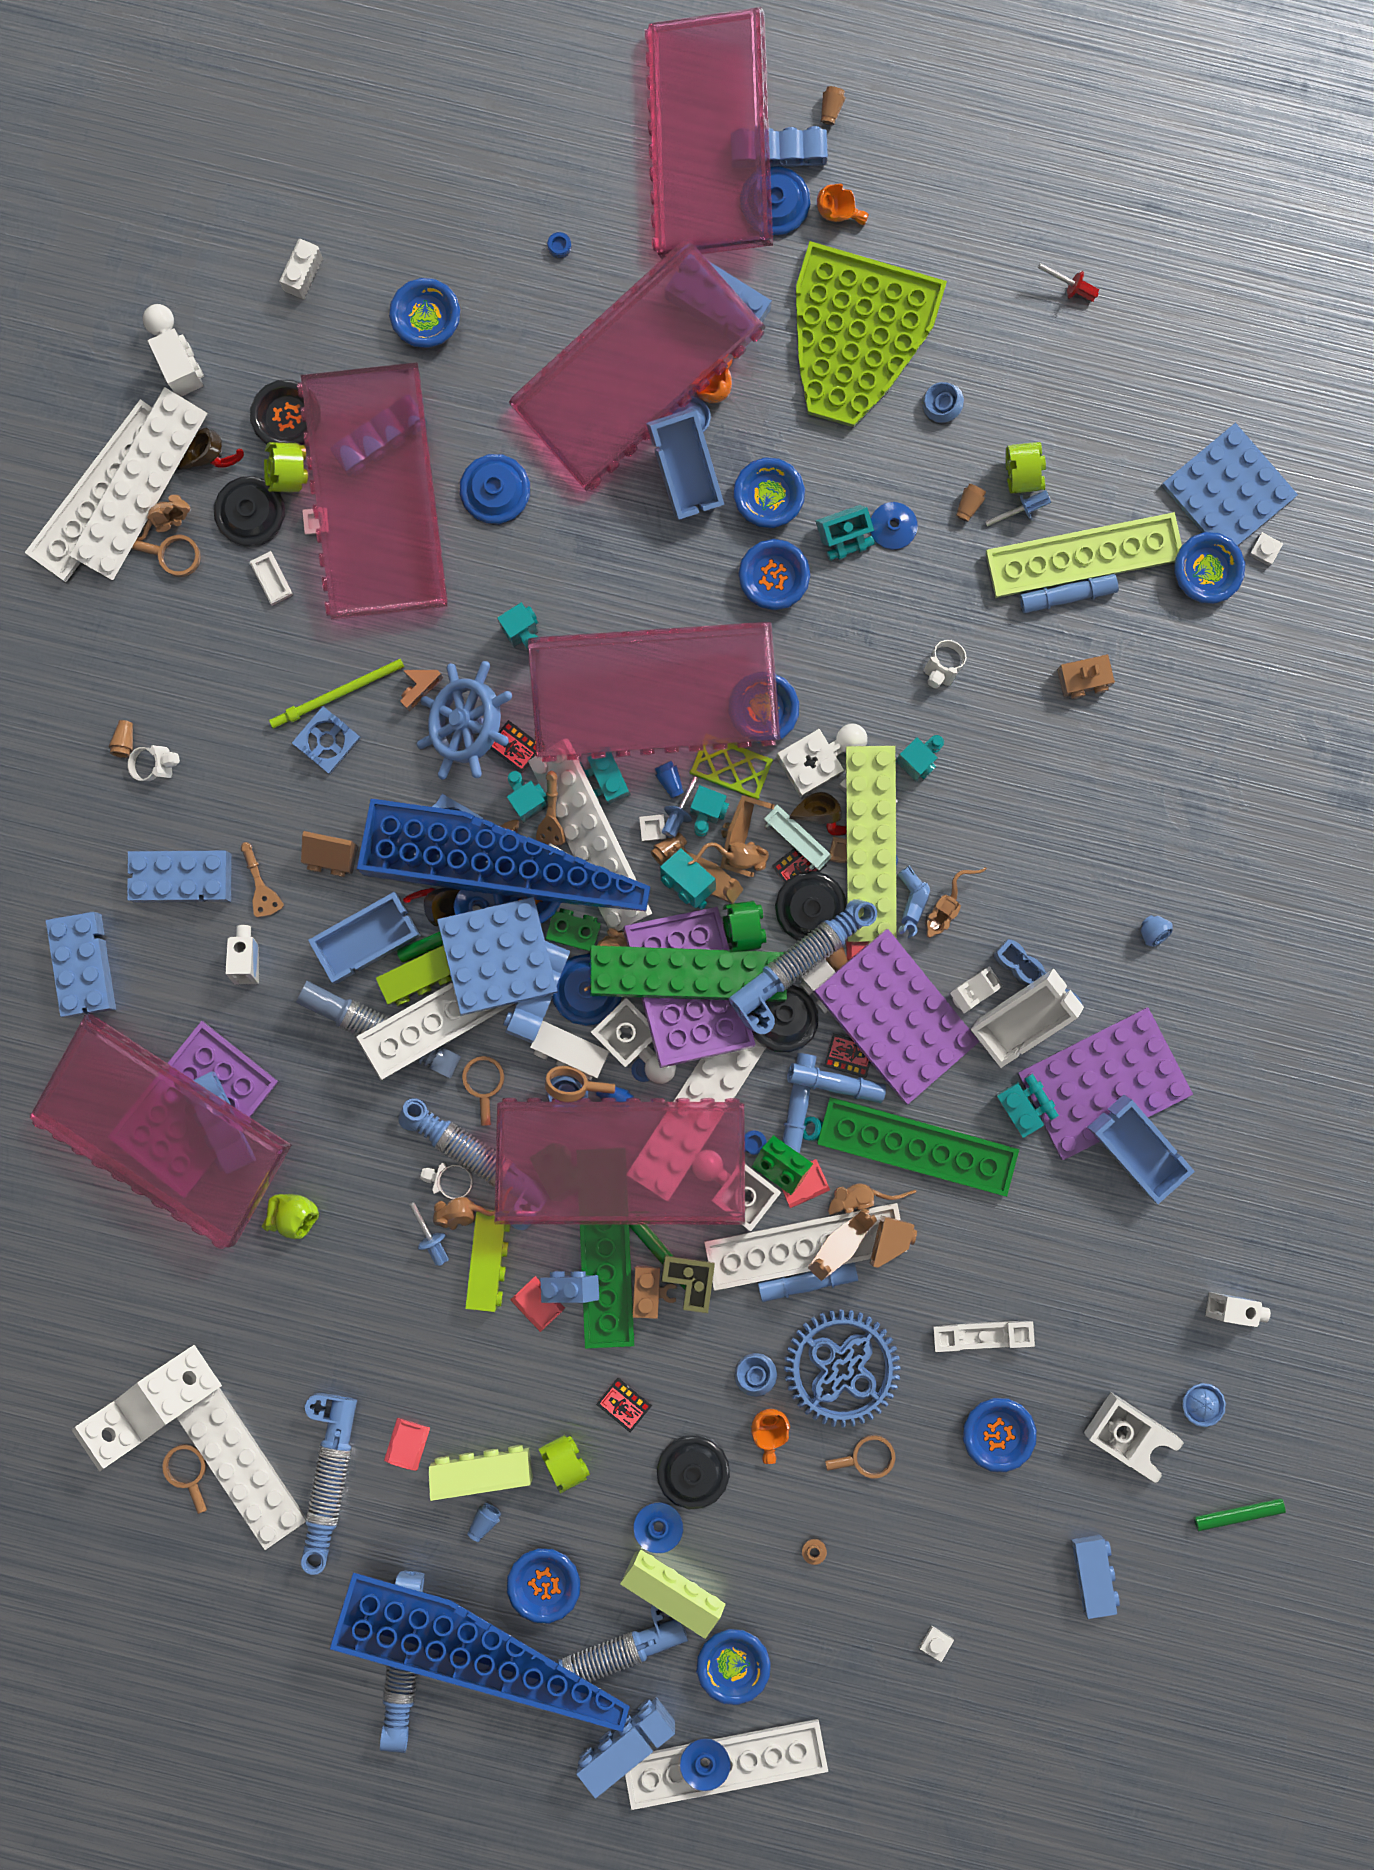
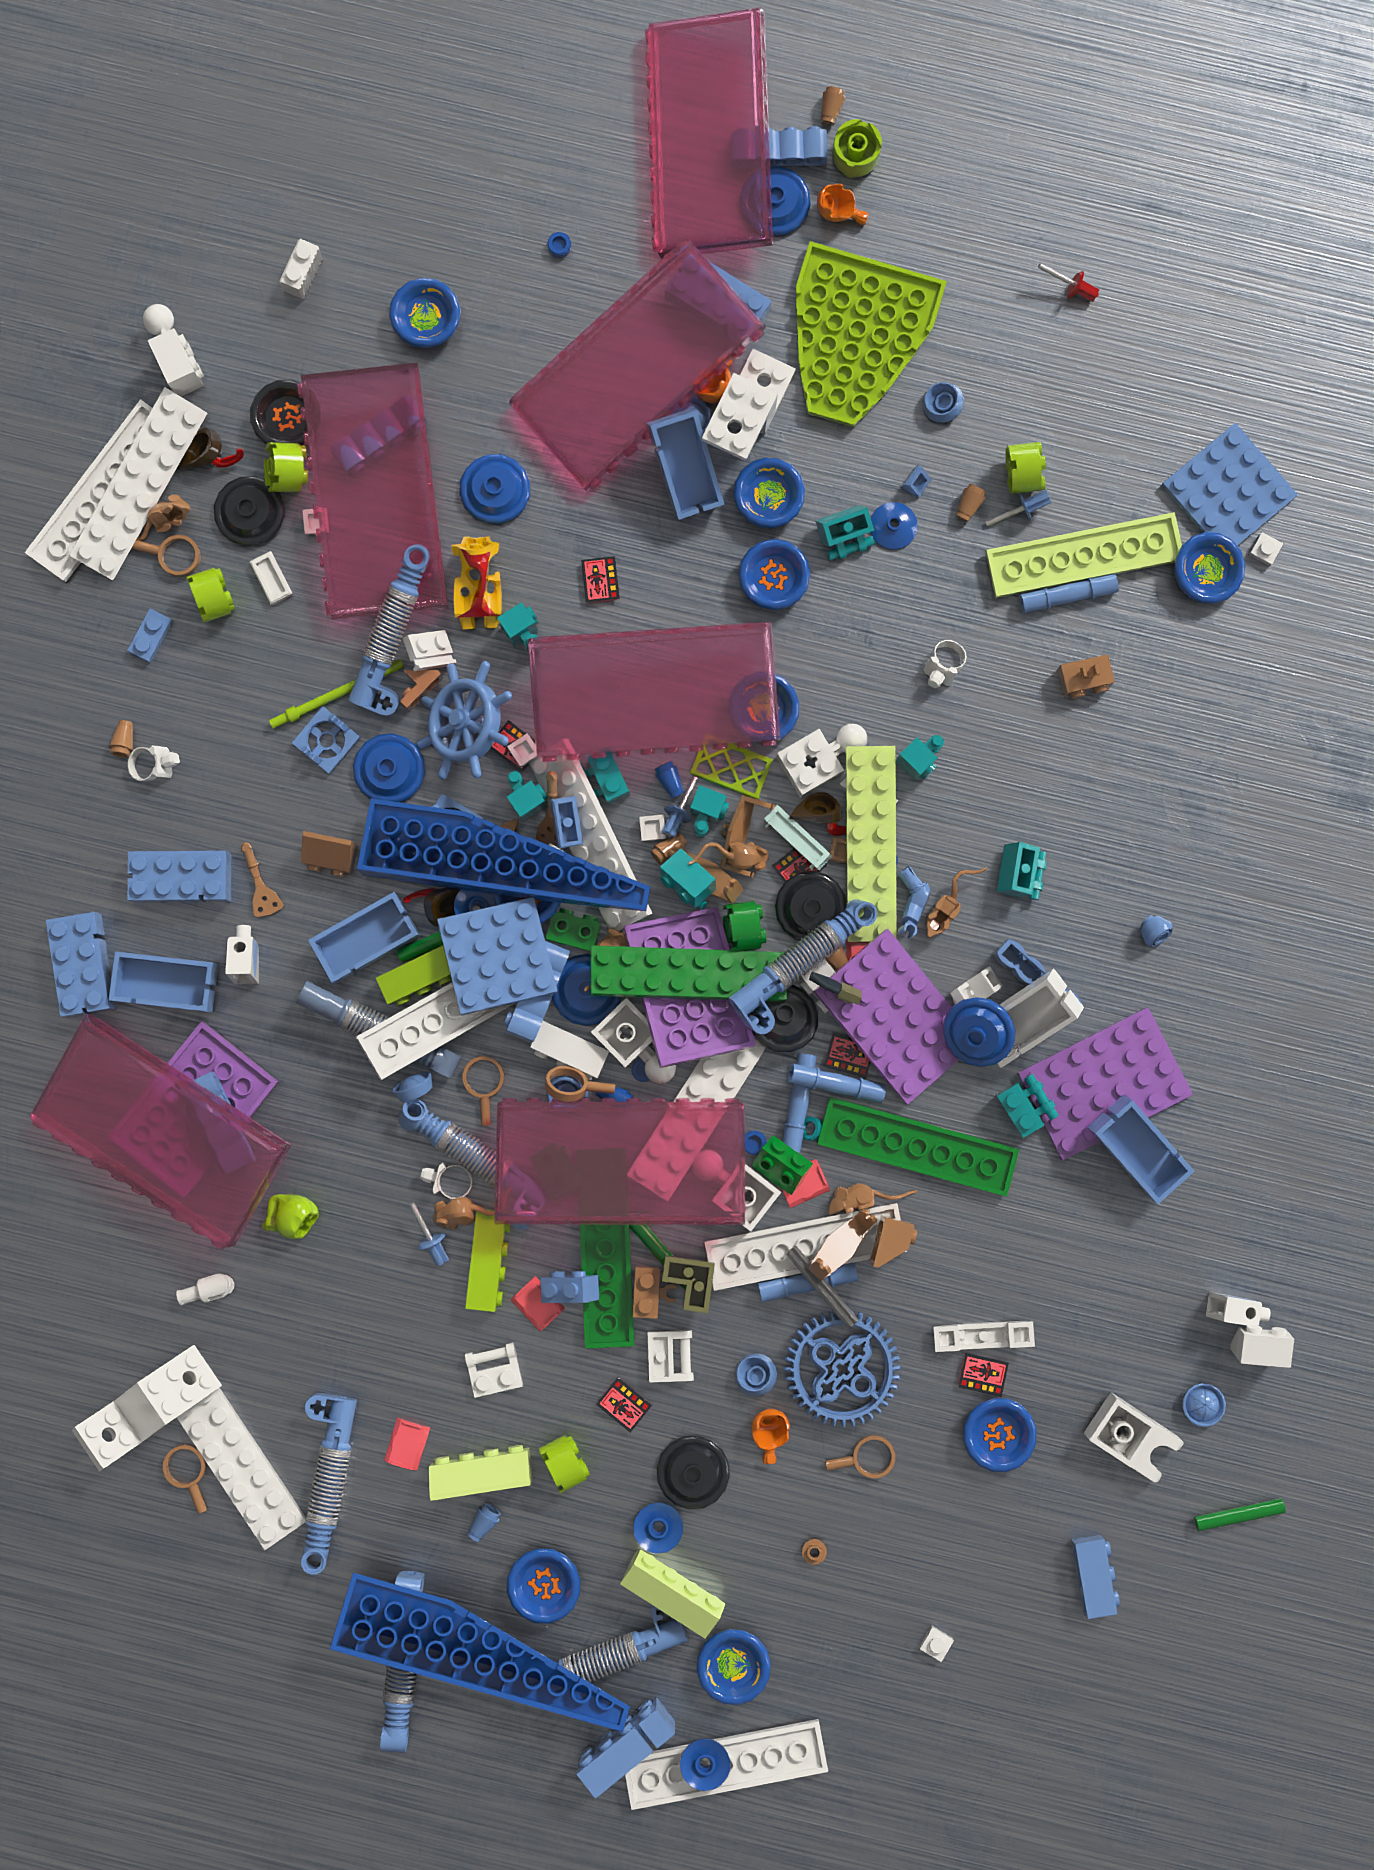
(150, 635): none -> medium blue plate
(163, 982): none -> medium blue piece
(207, 1289): none -> white arm
(209, 594): none -> lime brick
(385, 635): none -> medium blue piece
(389, 768): none -> blue piece
(413, 1087): none -> medium blue hat
(429, 650): none -> white plate
(475, 555): none -> yellow hips
(495, 1378): none -> white plate
(523, 750): none -> plate
(566, 821): none -> medium blue brick
(600, 579): none -> piece
(661, 1356): none -> white plate
(748, 404): none -> white bracket
(822, 1288): none -> flat silver axle
(843, 991): none -> piece
(865, 155): none -> lime brick
(916, 481): none -> medium blue slope
(979, 1032): none -> blue piece
(983, 1374): none -> piece
(1021, 870): none -> teal brick
(1263, 1347): none -> white slope

